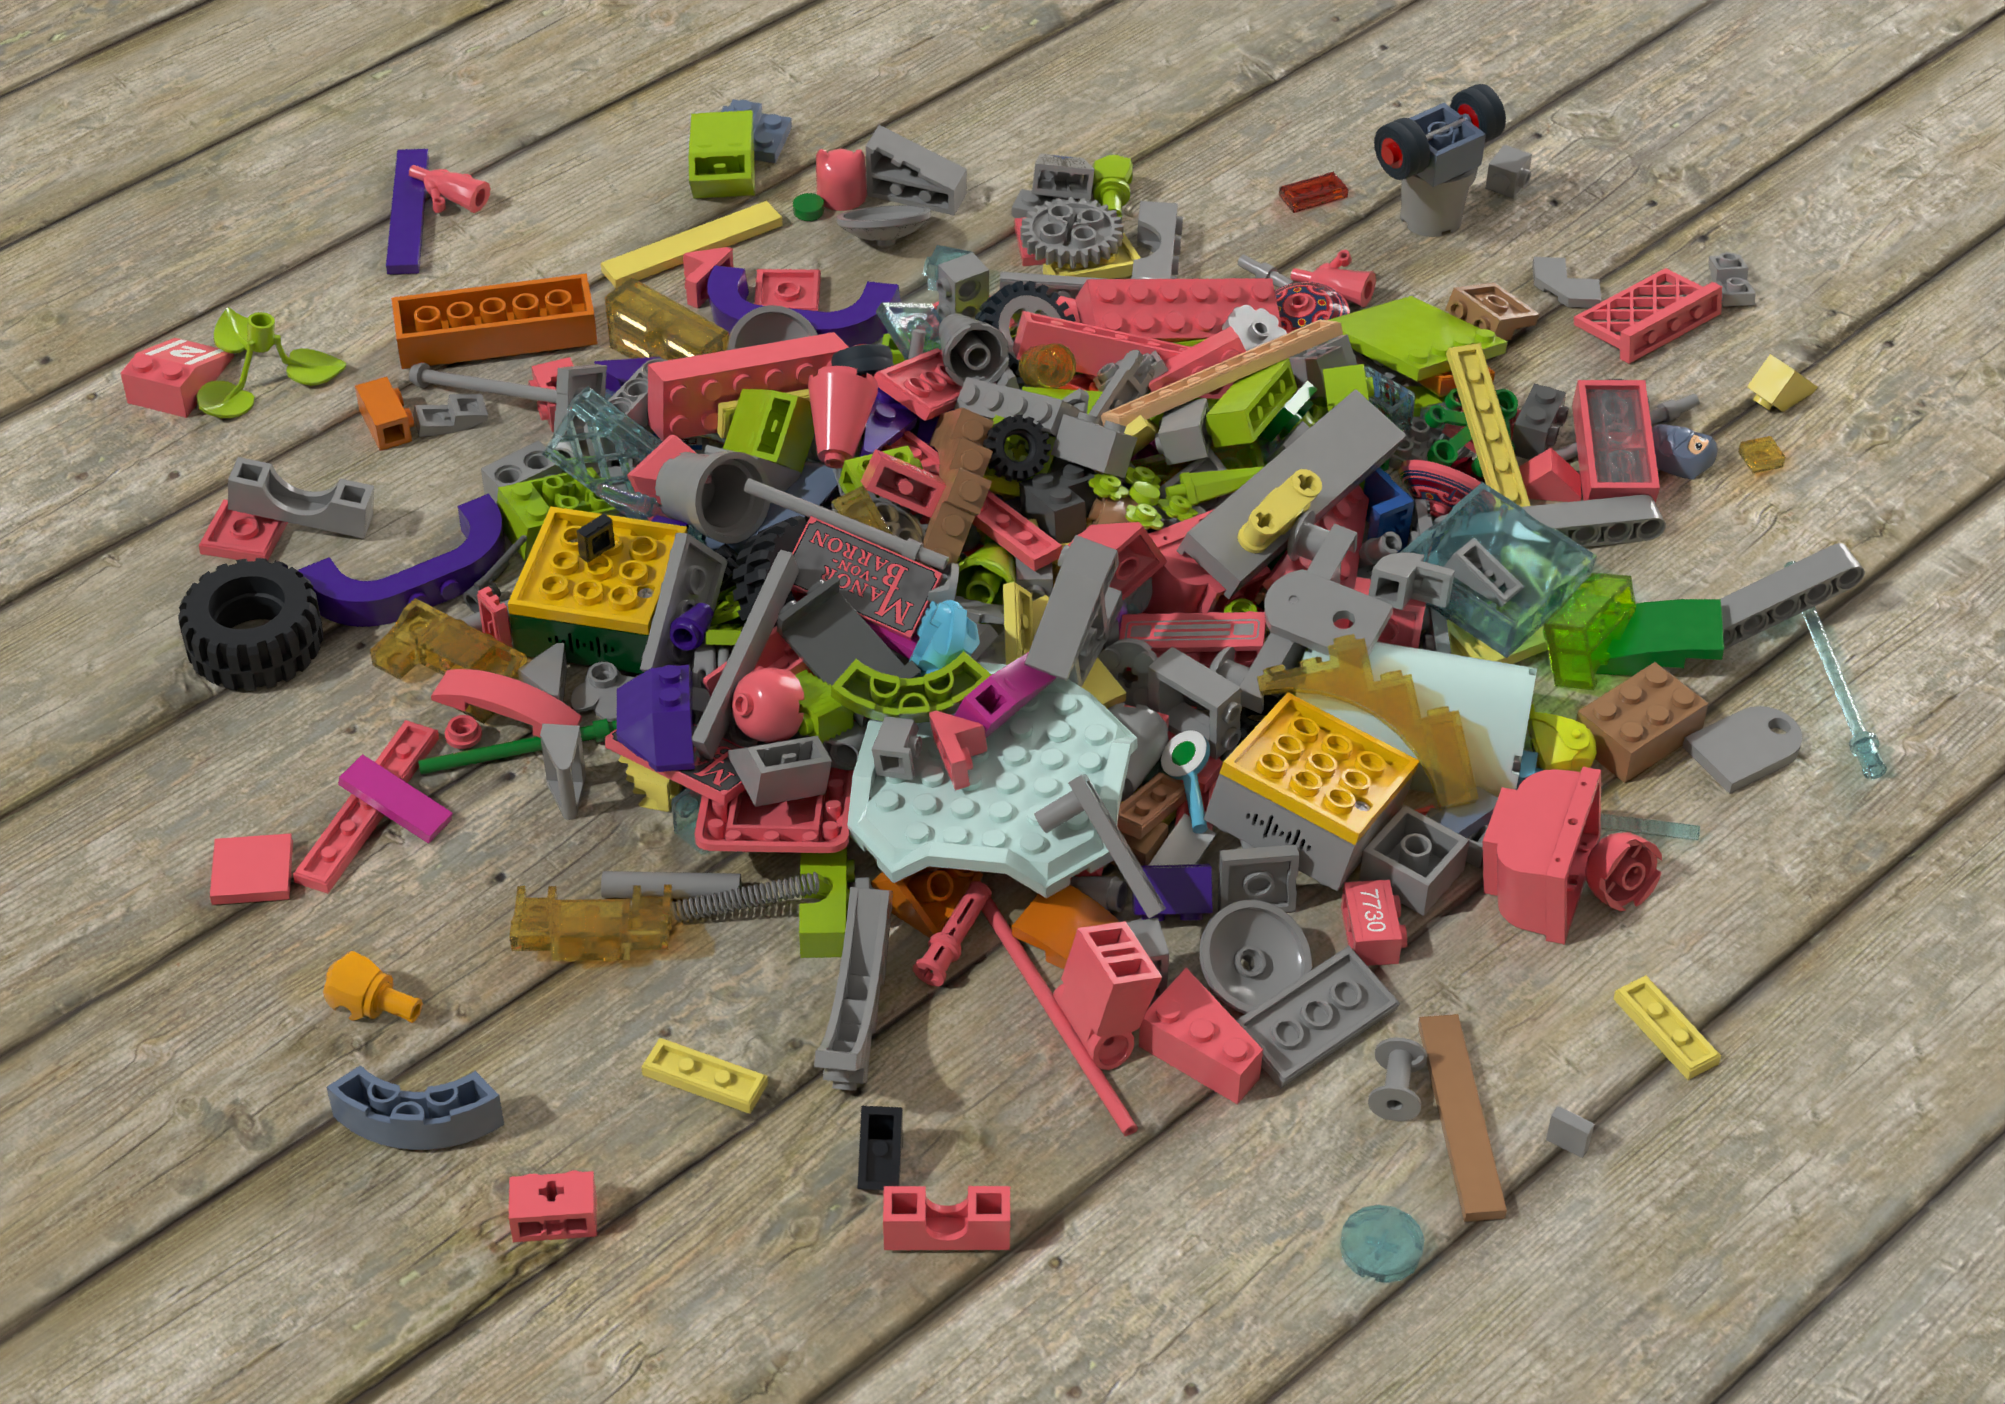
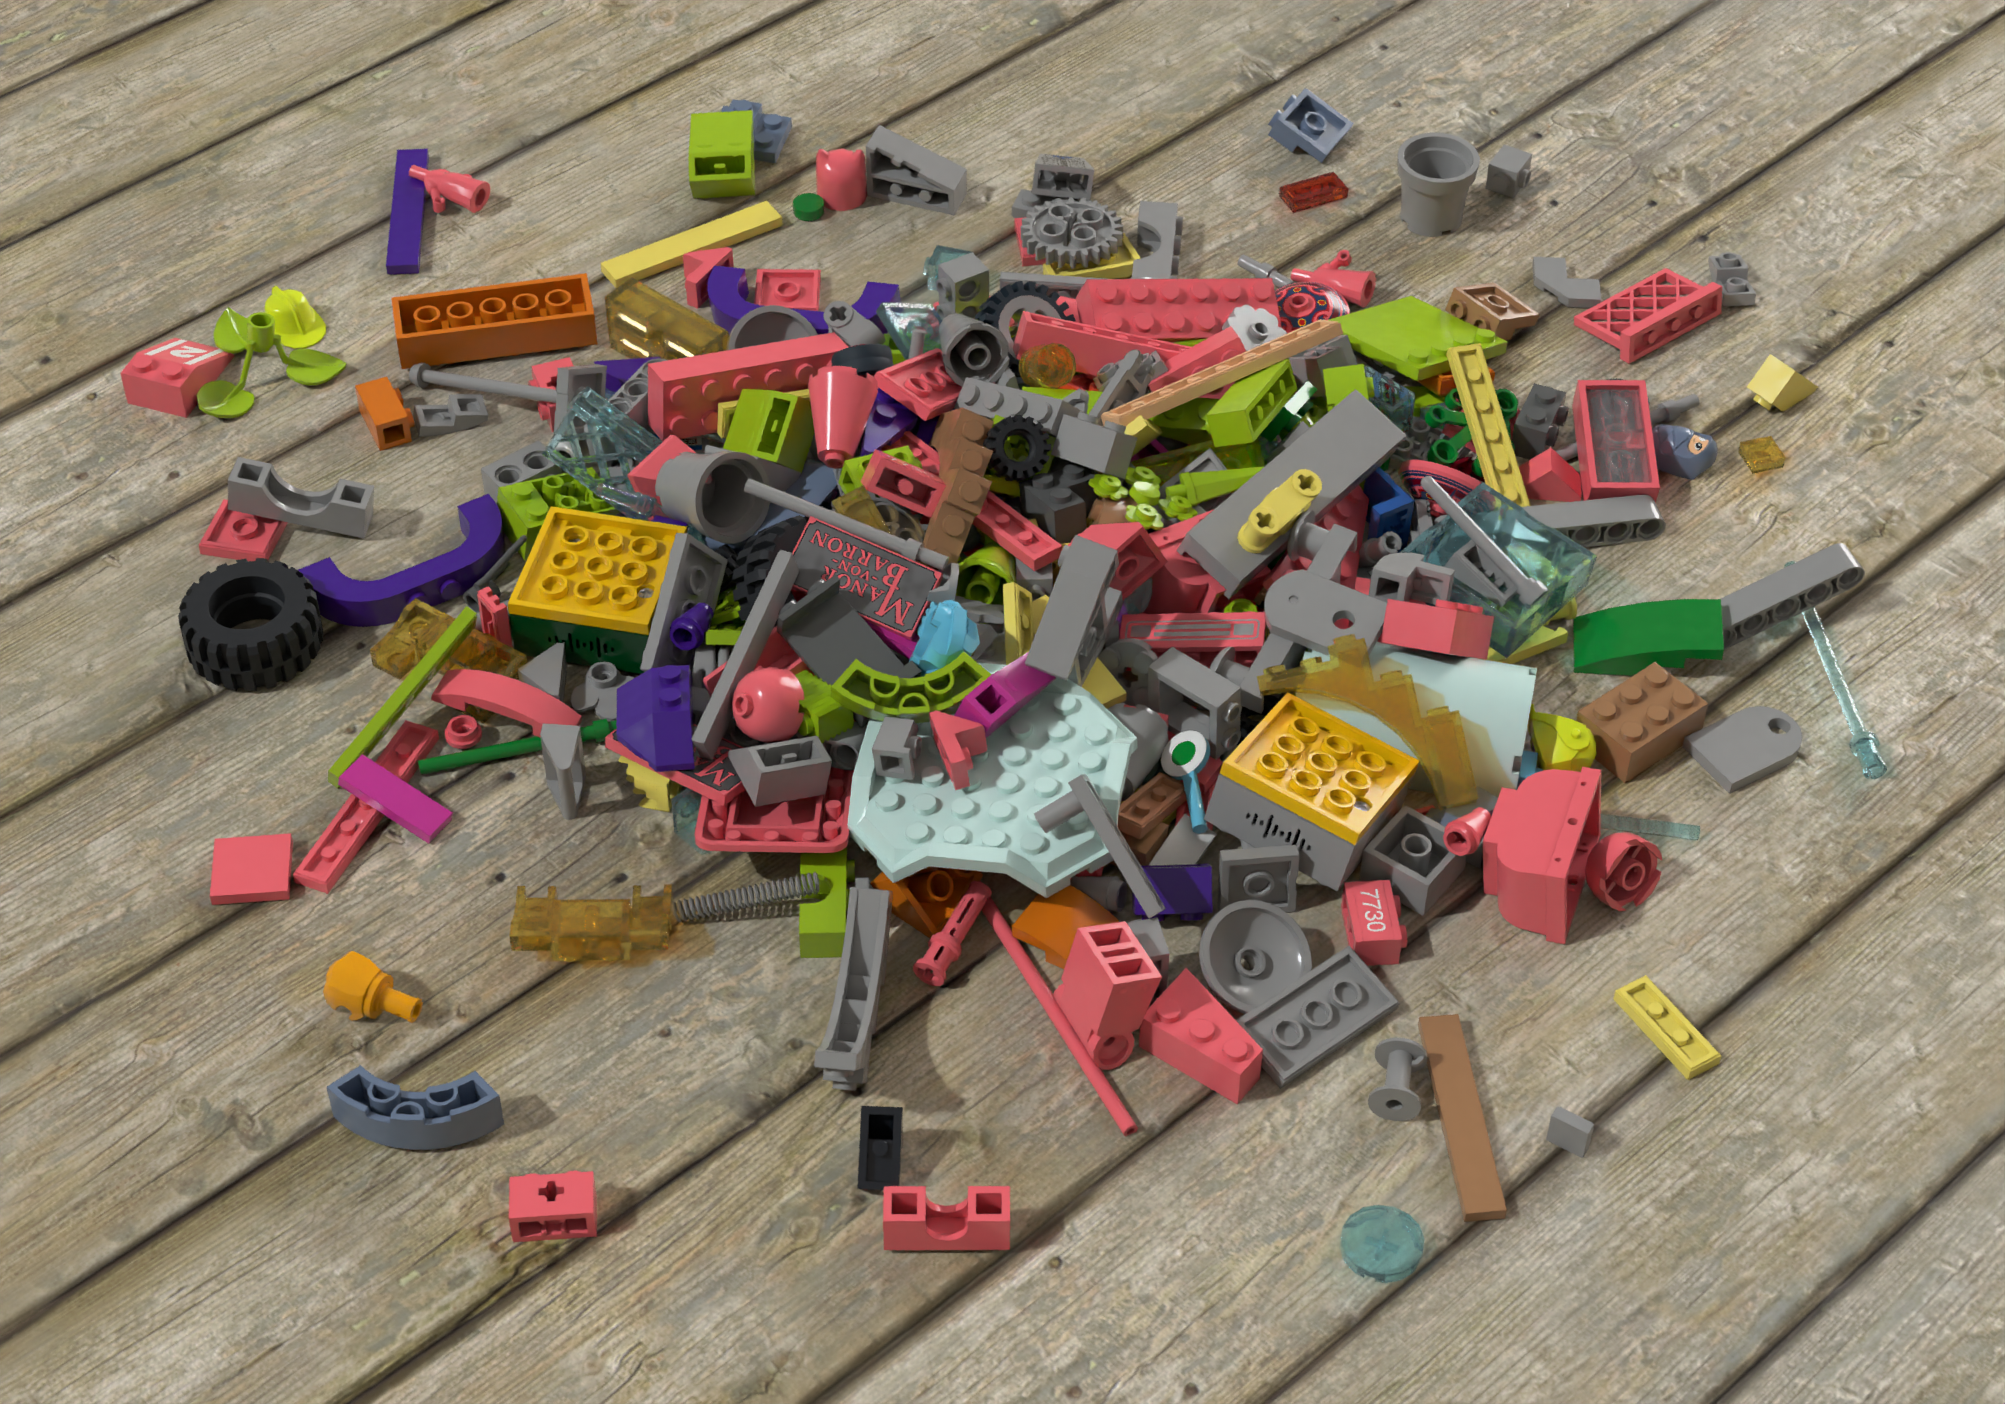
(294, 318): none -> neon yellow piece
(405, 693): none -> lime tile
(595, 538): tile -> none
(684, 885): light grey piece -> none
(705, 1075): light yellow tile -> none
(850, 325): none -> light grey piece
(884, 222): light grey dish -> none
(1111, 182): lime piece -> none
(1184, 432): light grey brick -> none
(1310, 125): none -> sand blue plate
(1440, 628): none -> coral wedge
(1443, 138): brick -> none
(1465, 833): none -> coral cone
(1528, 588): none -> light grey piece
(1585, 627): clear neon green wedge -> none

